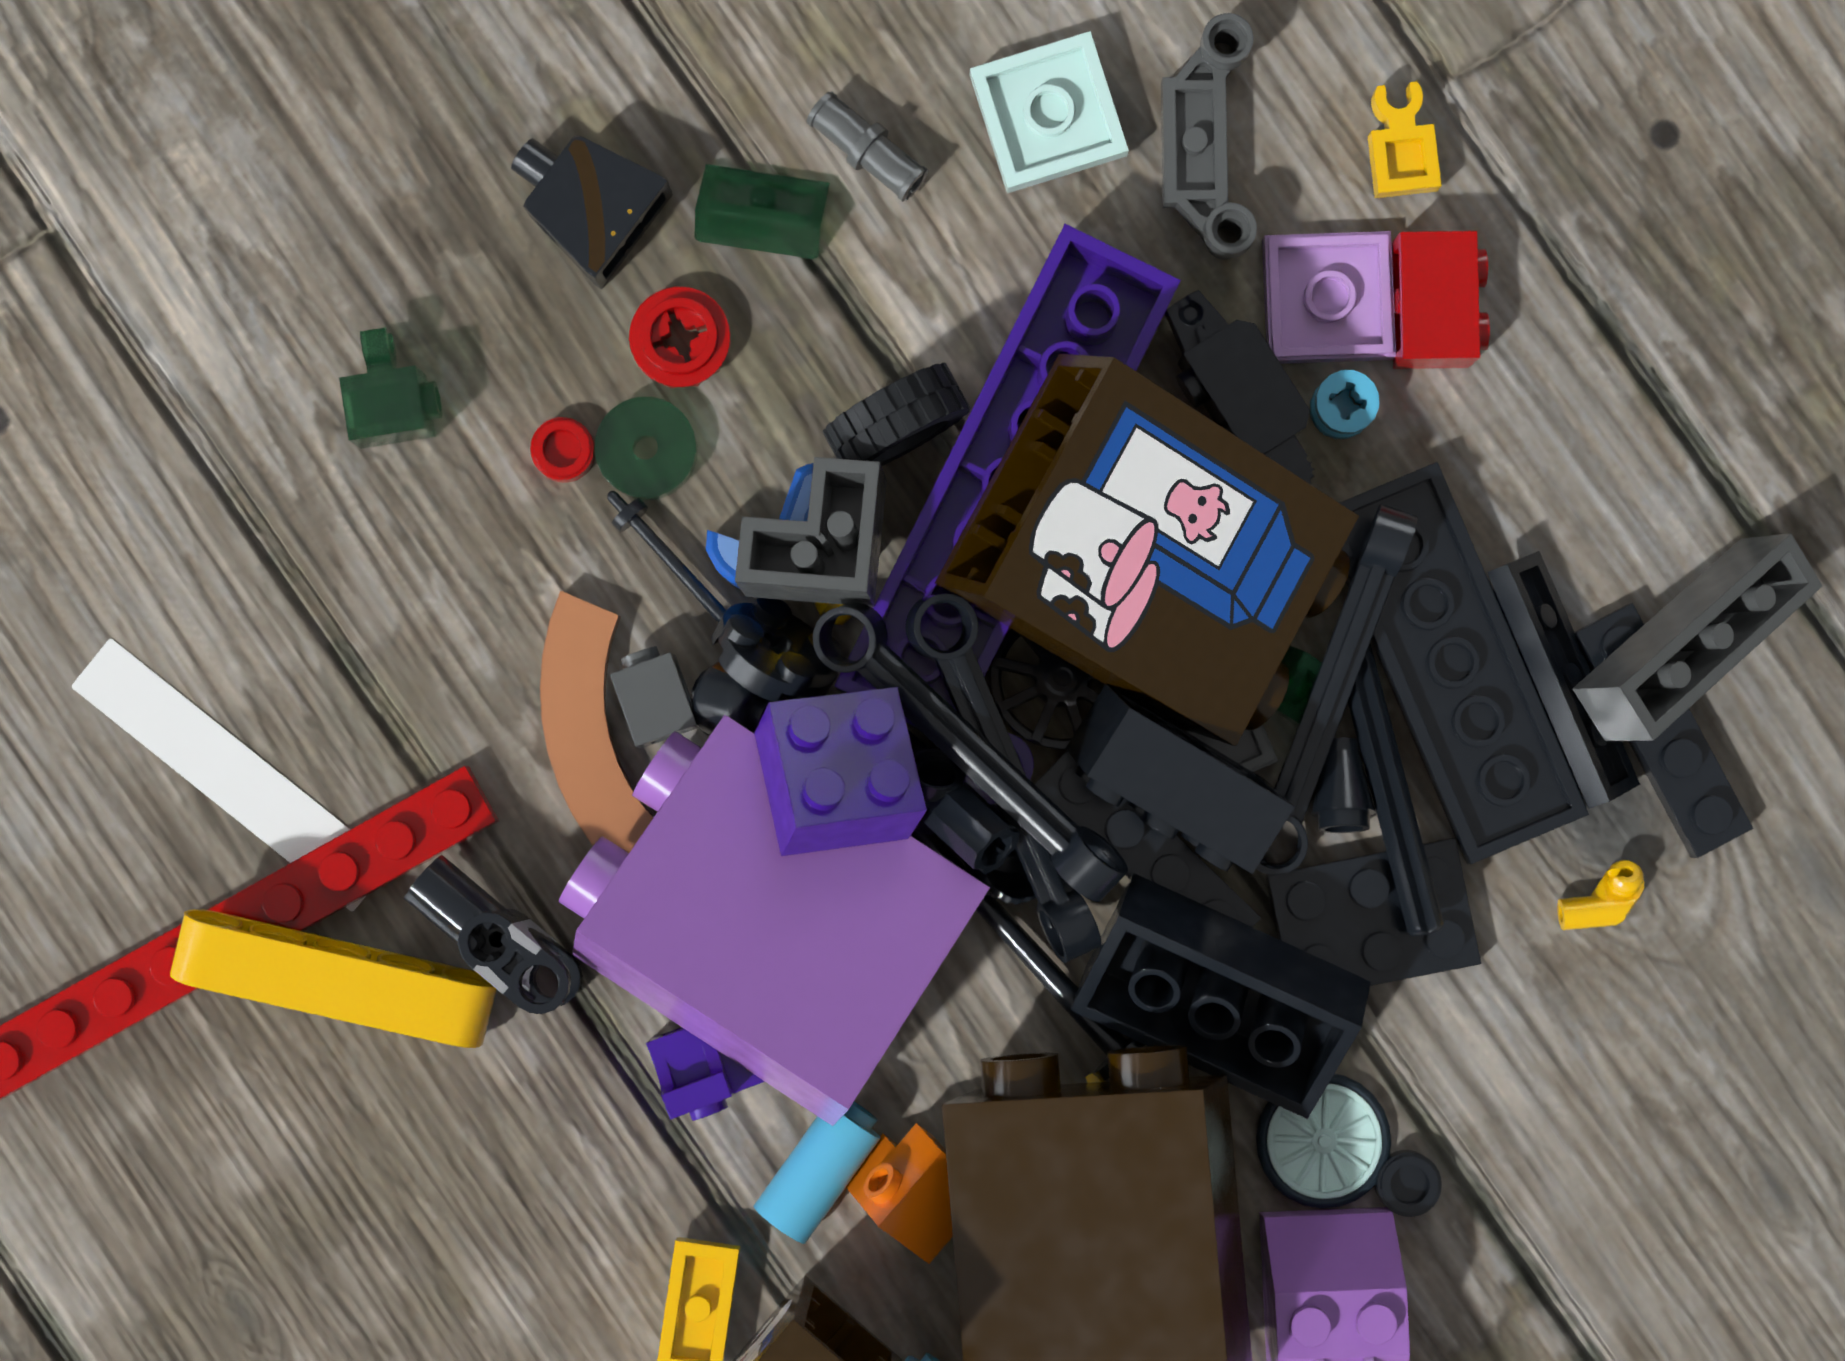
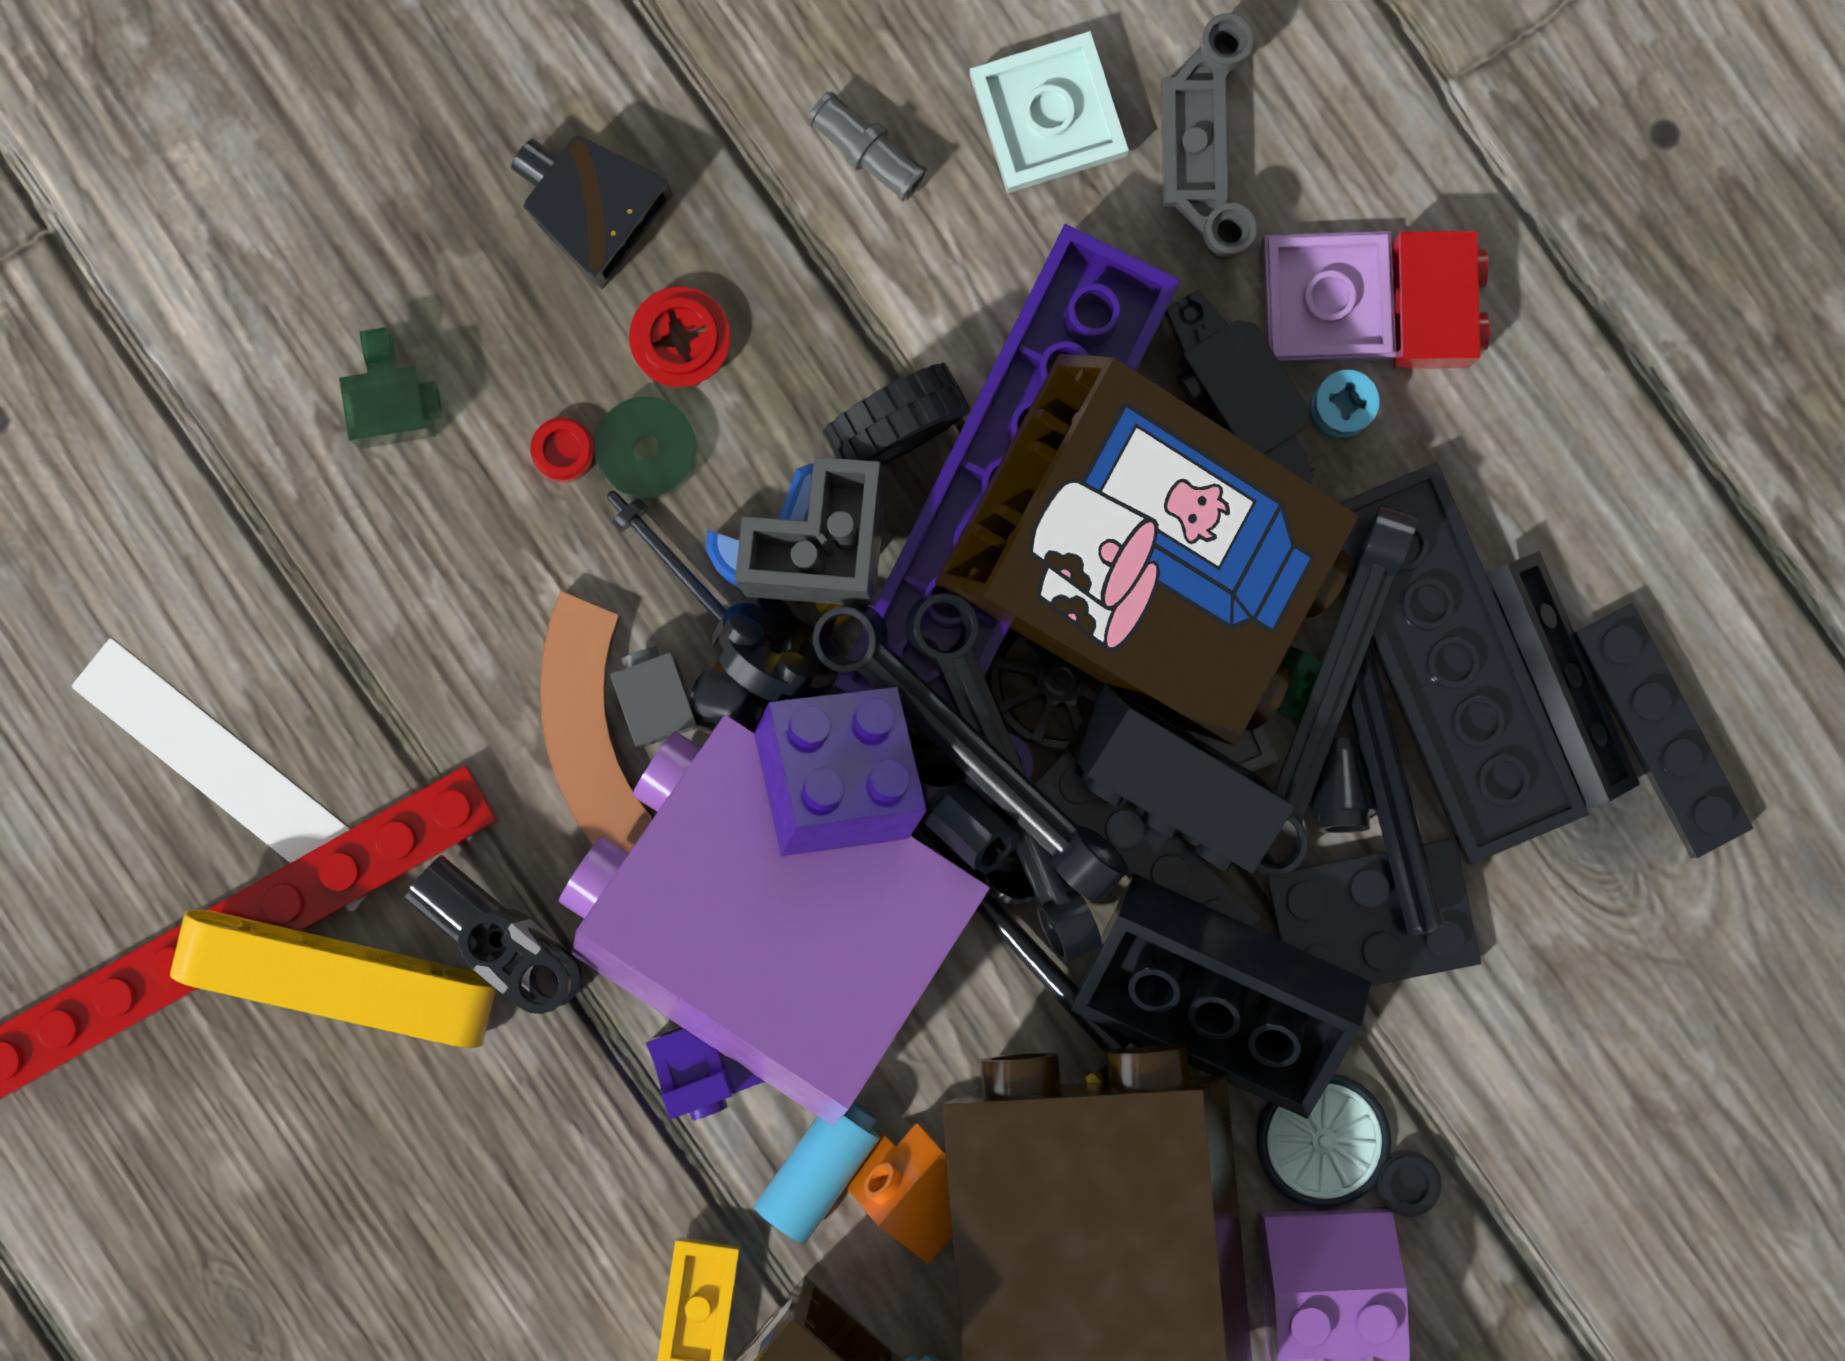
(761, 211): clear green slope -> none
(1402, 154): yellow plate -> none
(1609, 901): yellow arm -> none
(1697, 638): dark grey brick -> none

